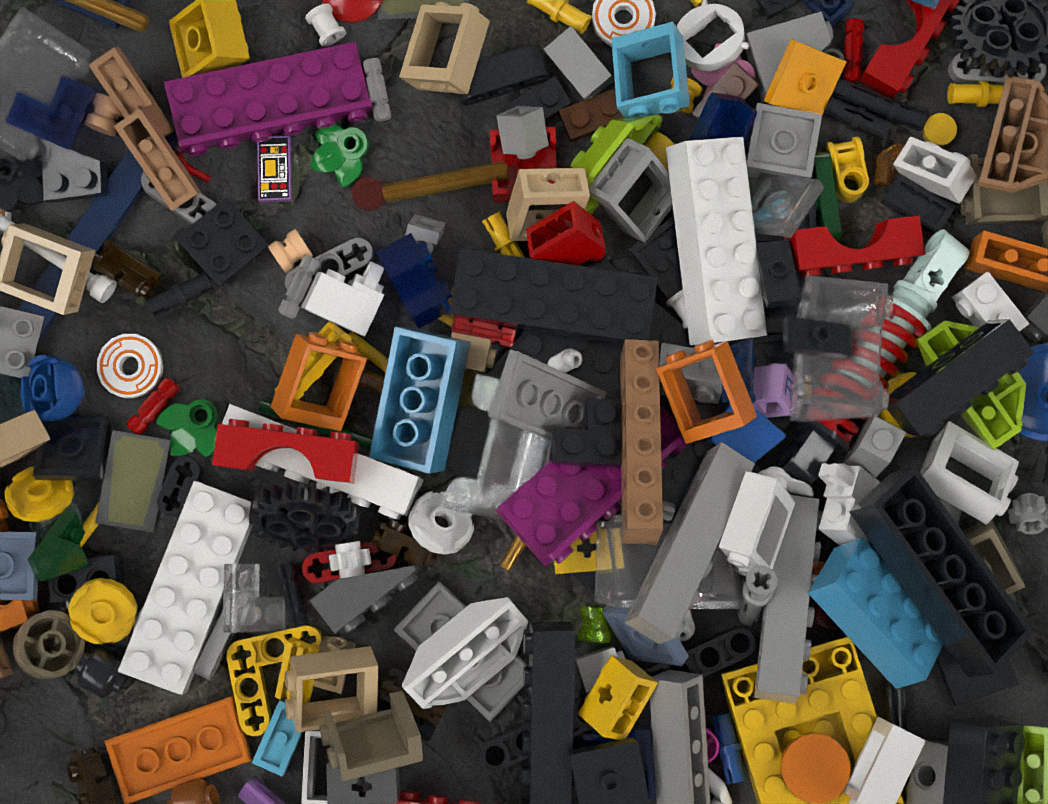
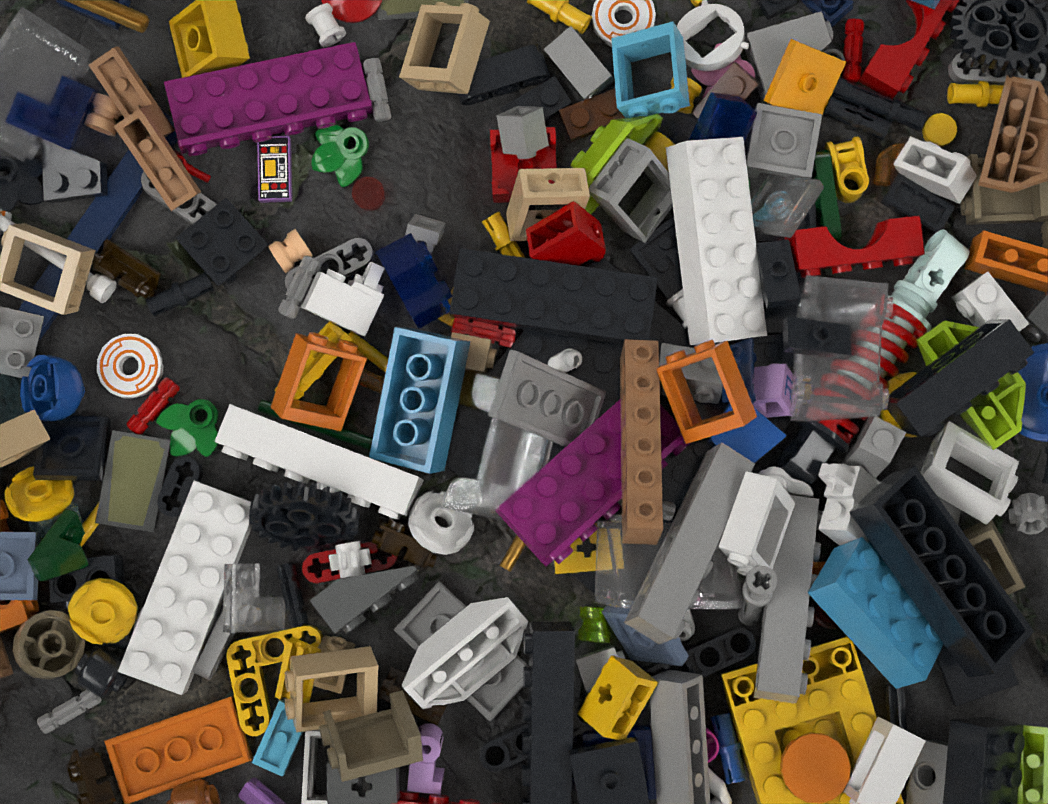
(67, 711): none -> light grey axle
(243, 447): red arch -> none
(424, 775): none -> lavender leg
(445, 181): pearl gold axle -> none
(597, 444): black plate -> none

